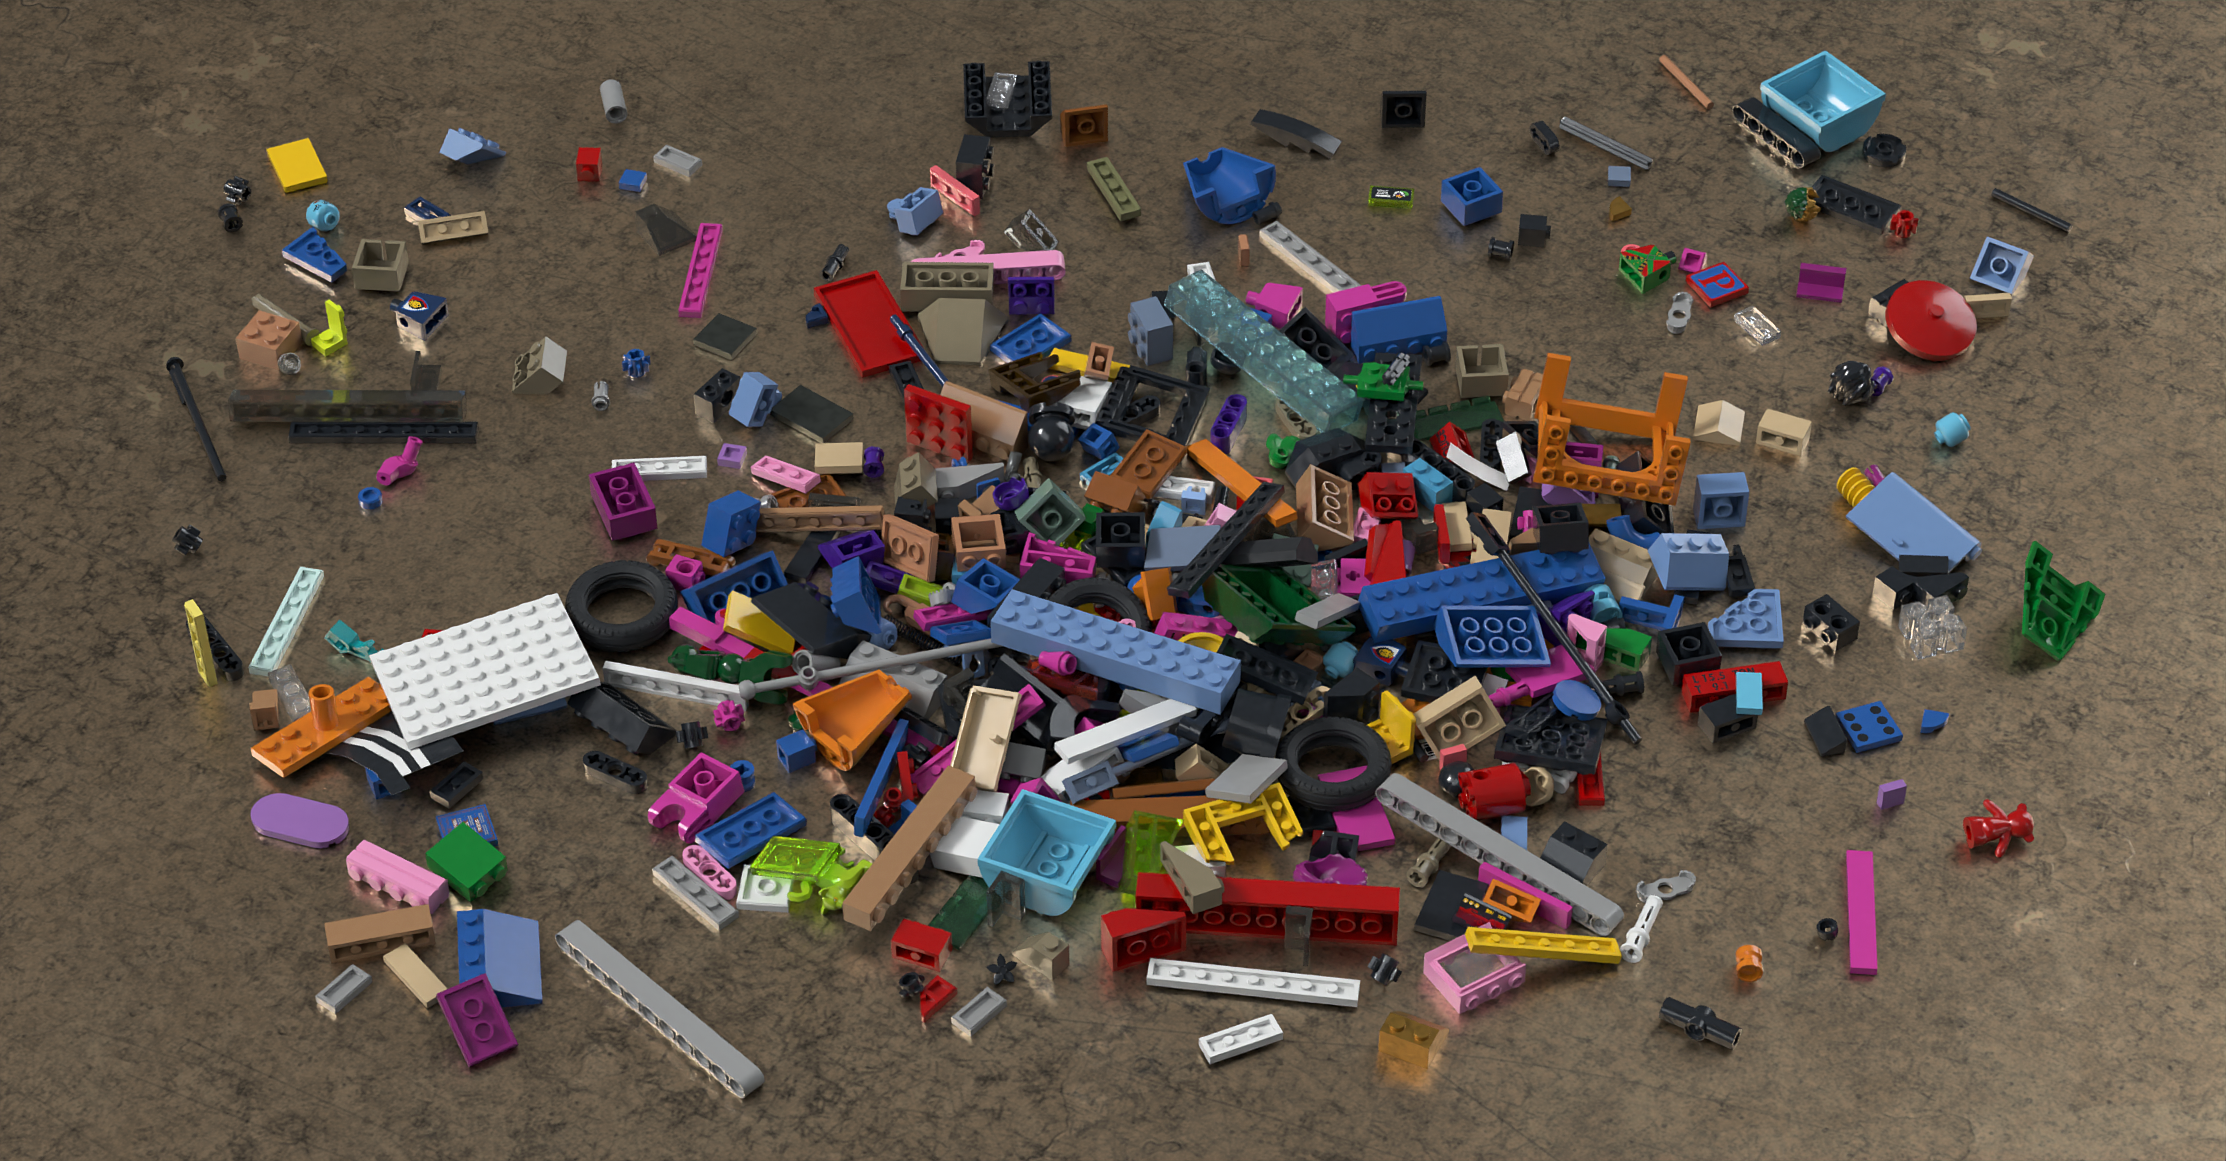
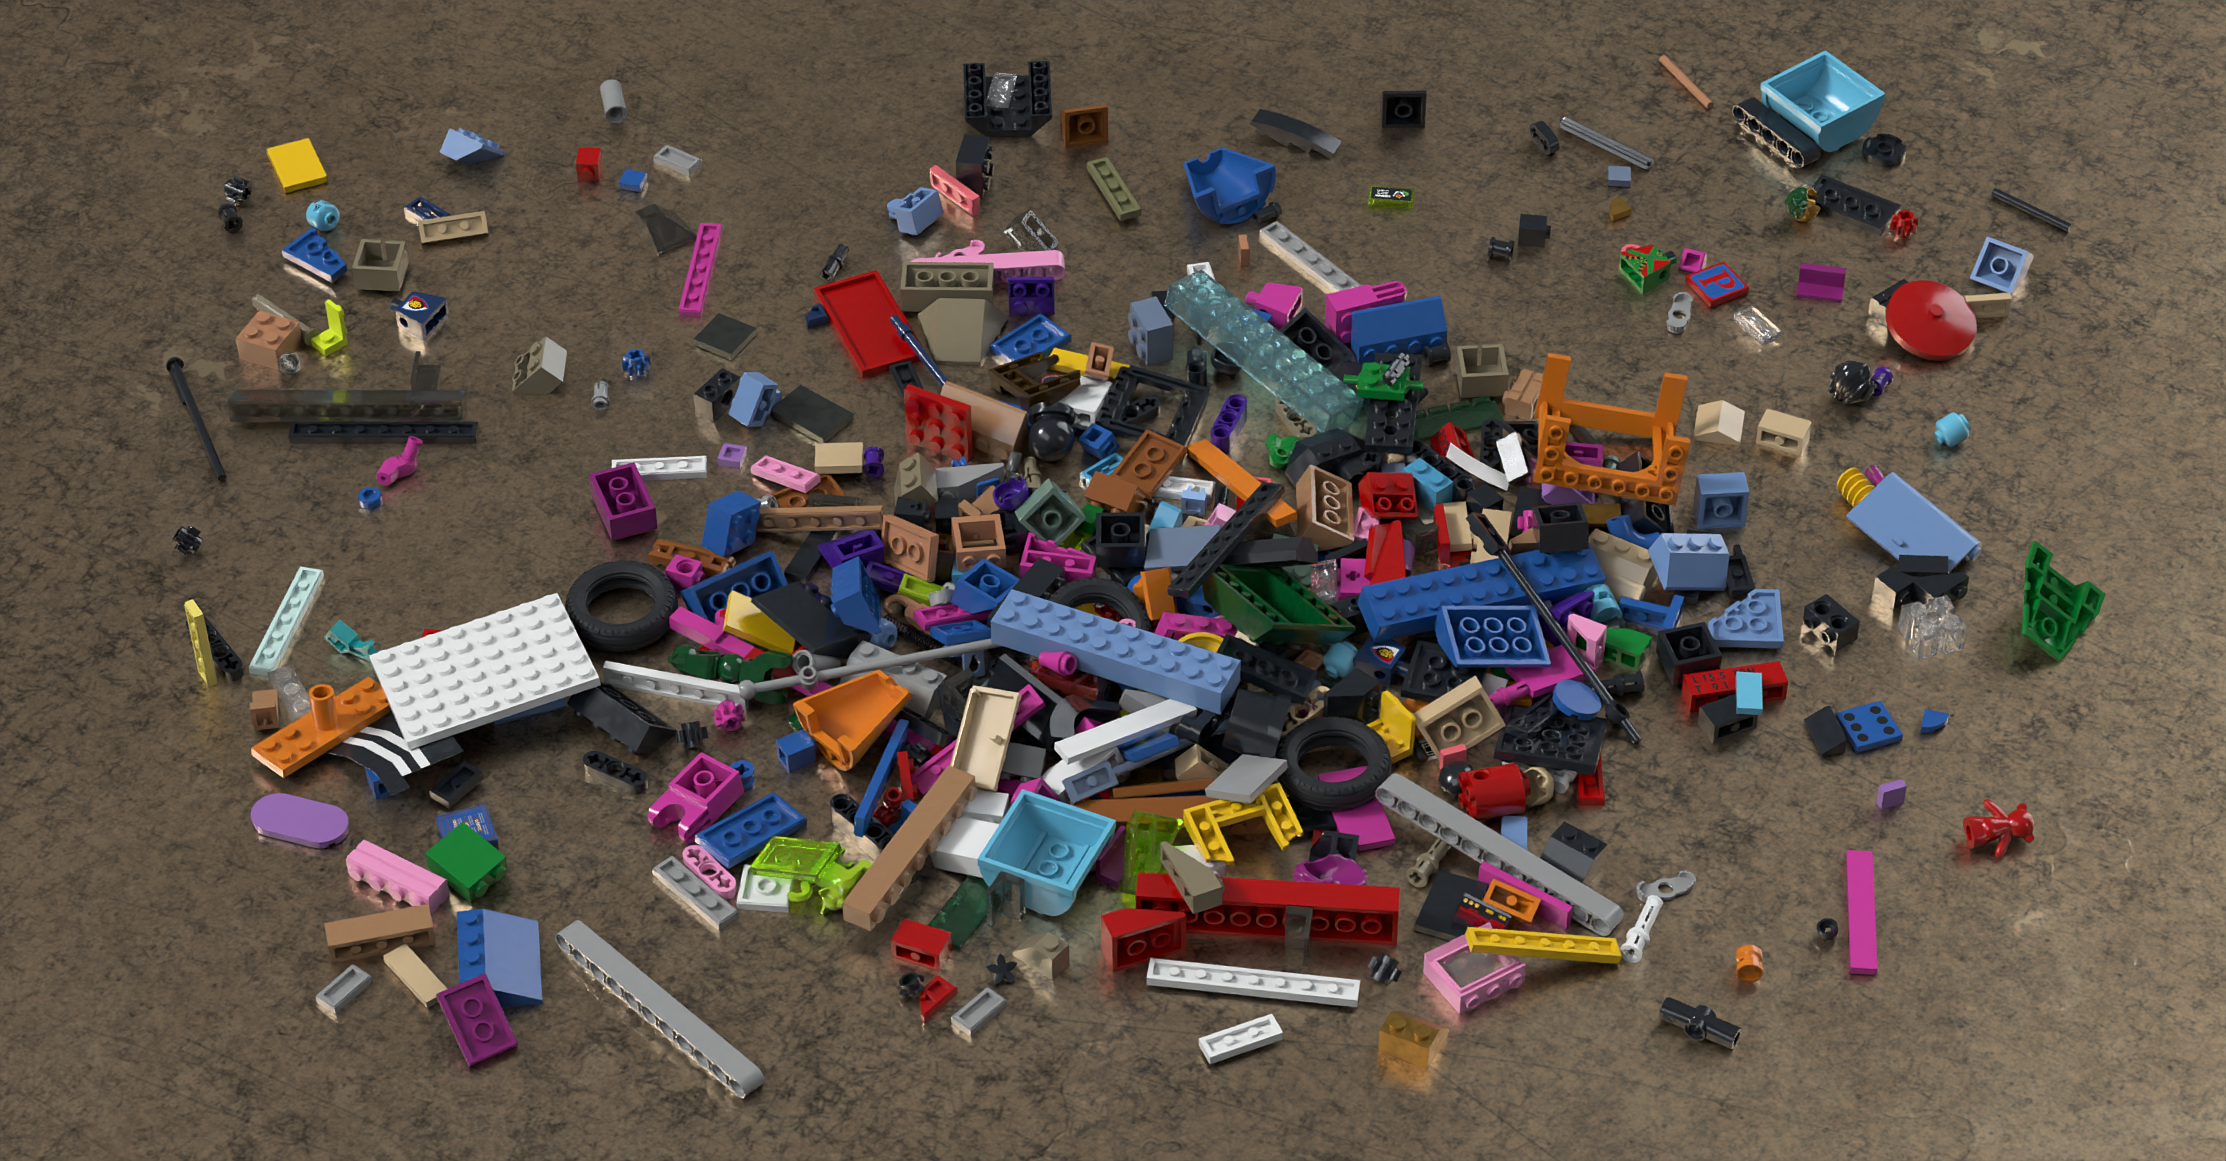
(1327, 610): light grey tile -> none
(1472, 196): blue brick -> none

